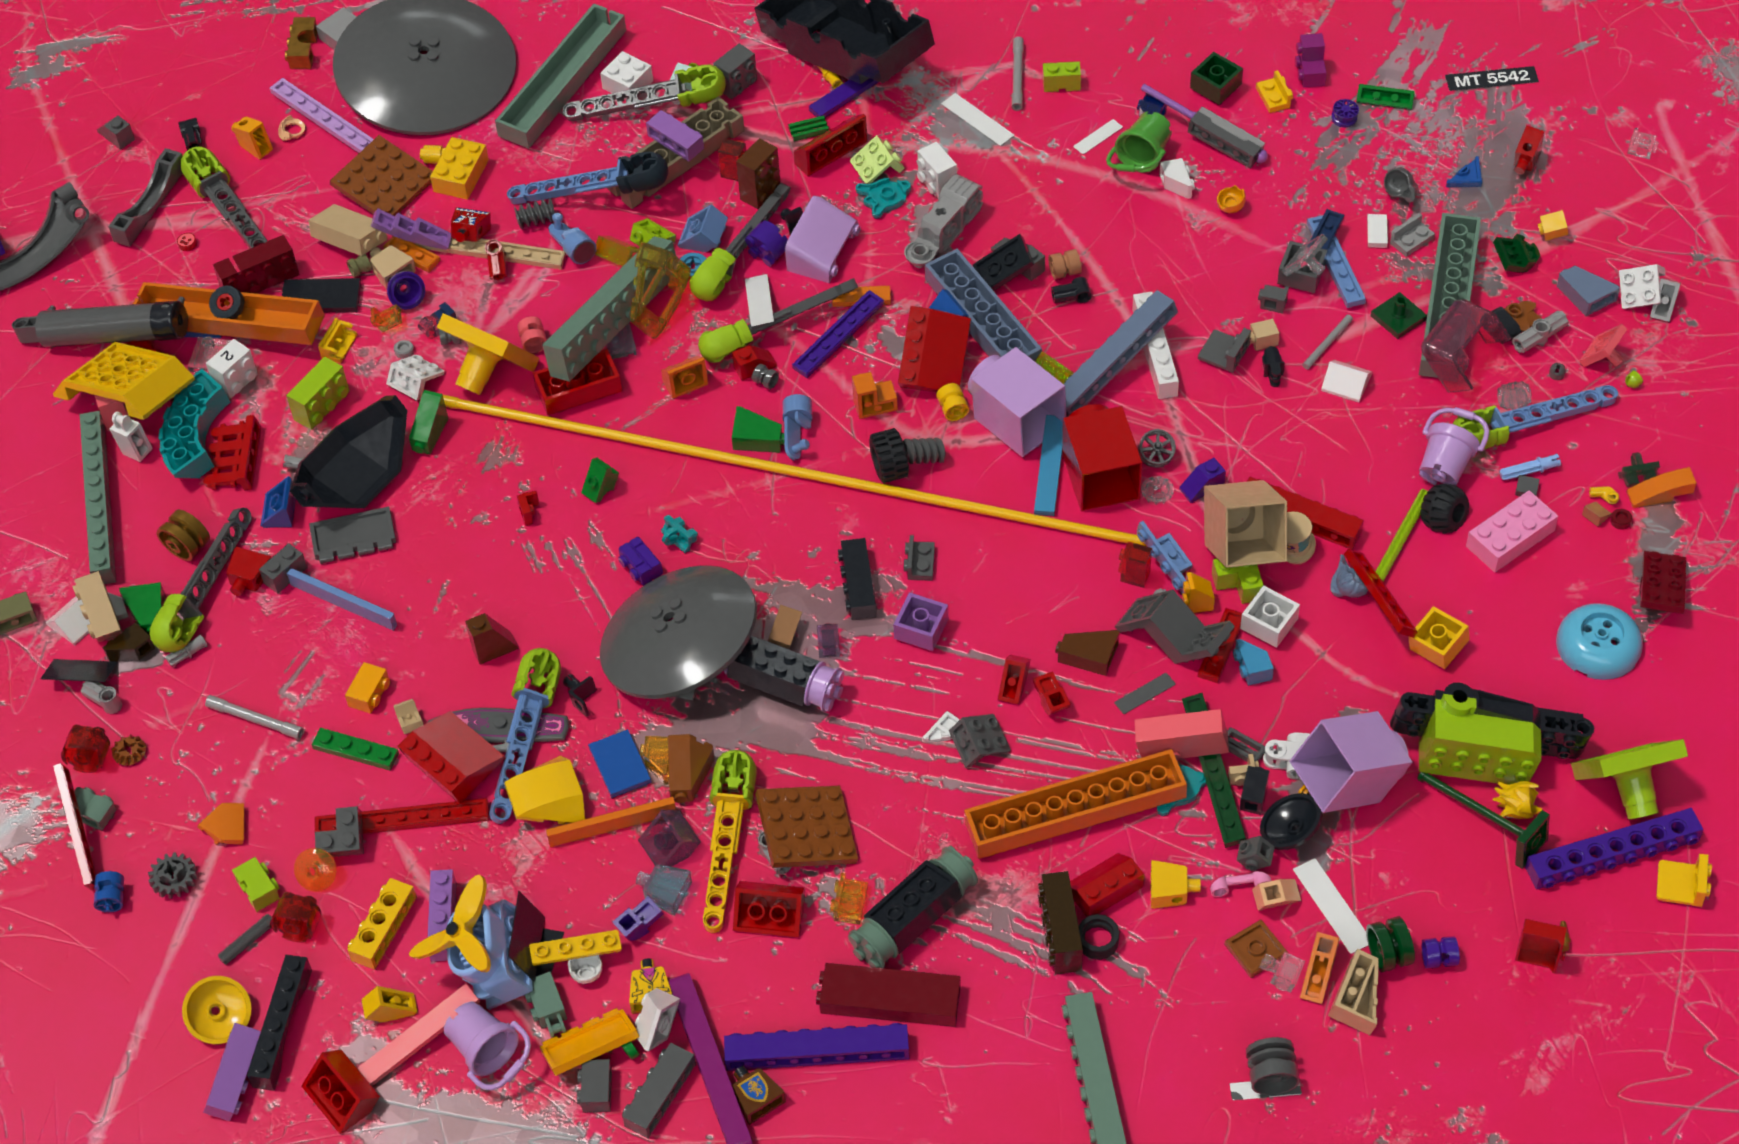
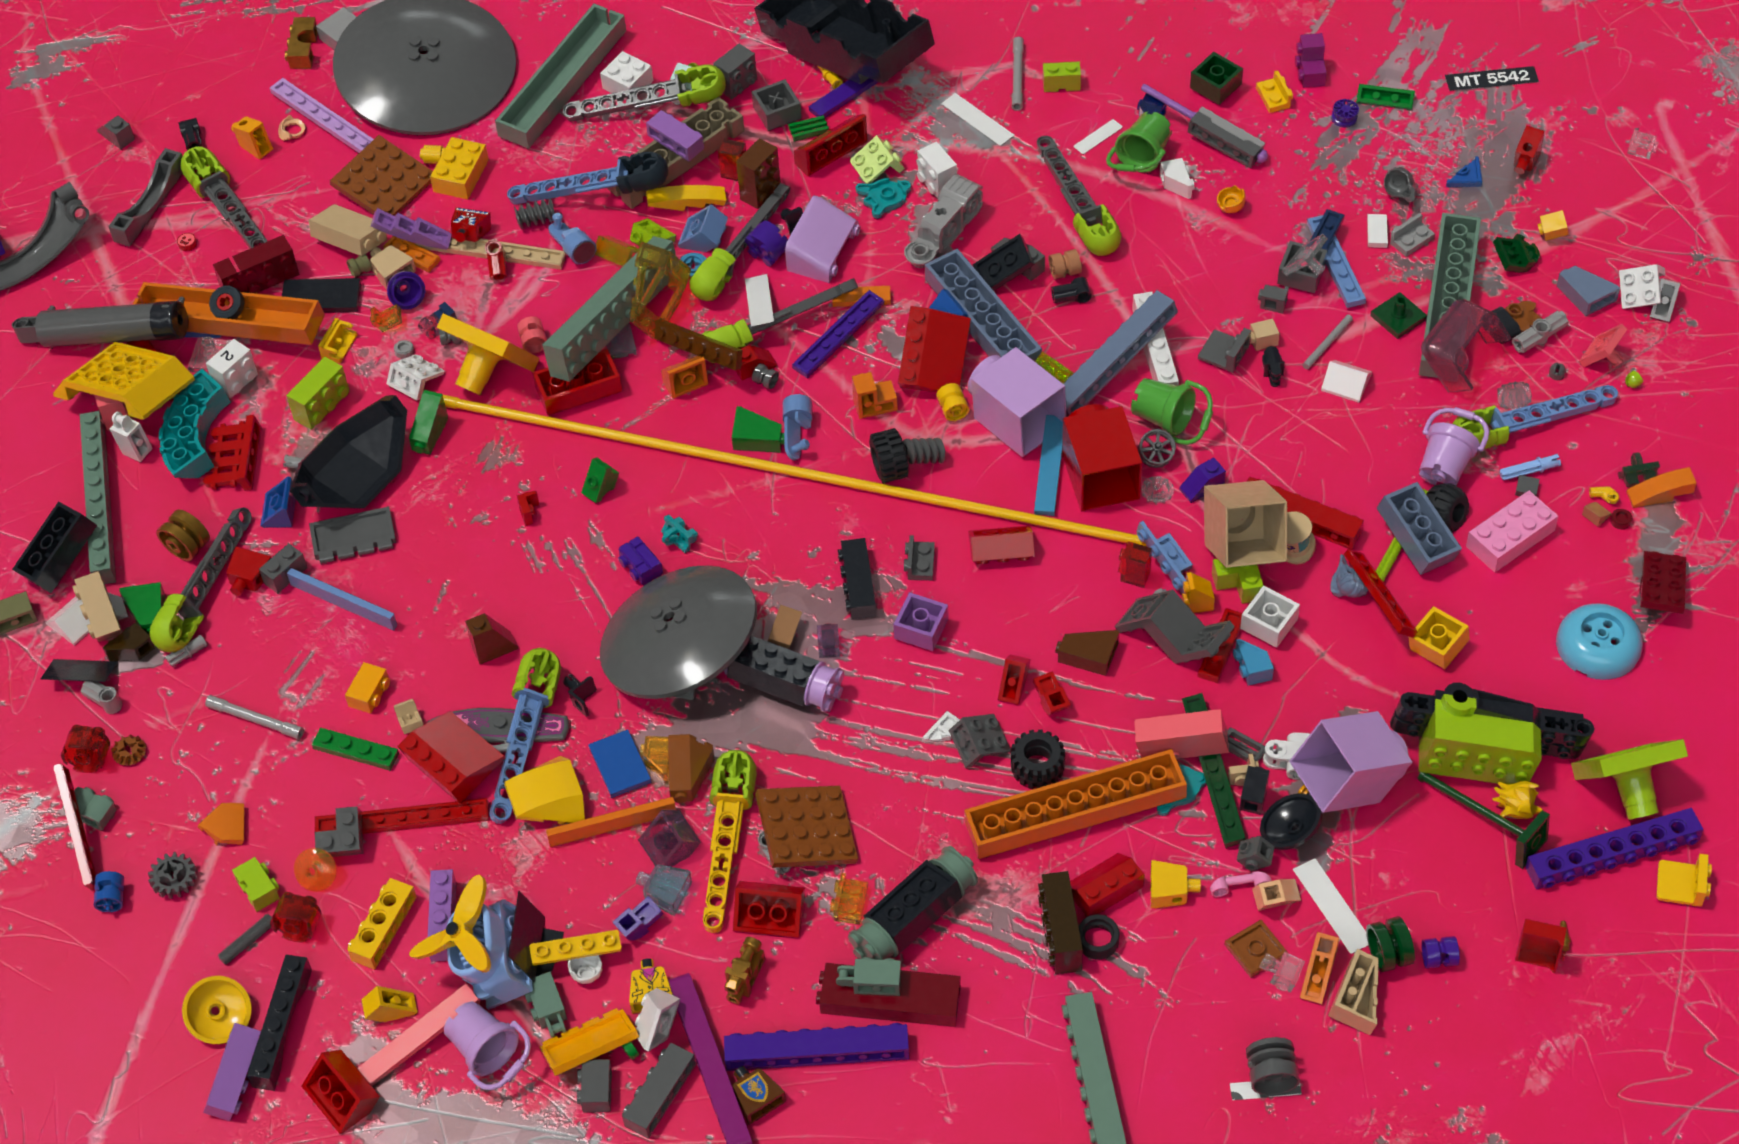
(54, 547): none -> black brick
(685, 195): none -> yellow slope
(698, 344): none -> reddish brown plate
(744, 970): none -> pearl gold hips
(776, 105): none -> dark grey brick
(872, 976): none -> sand green brick
(1001, 544): none -> red slope
(1037, 744): none -> black tyre
(1087, 217): none -> piece
(1144, 693): dark grey sticker -> none
(1171, 406): none -> bright green piece
(1419, 528): none -> sand blue brick

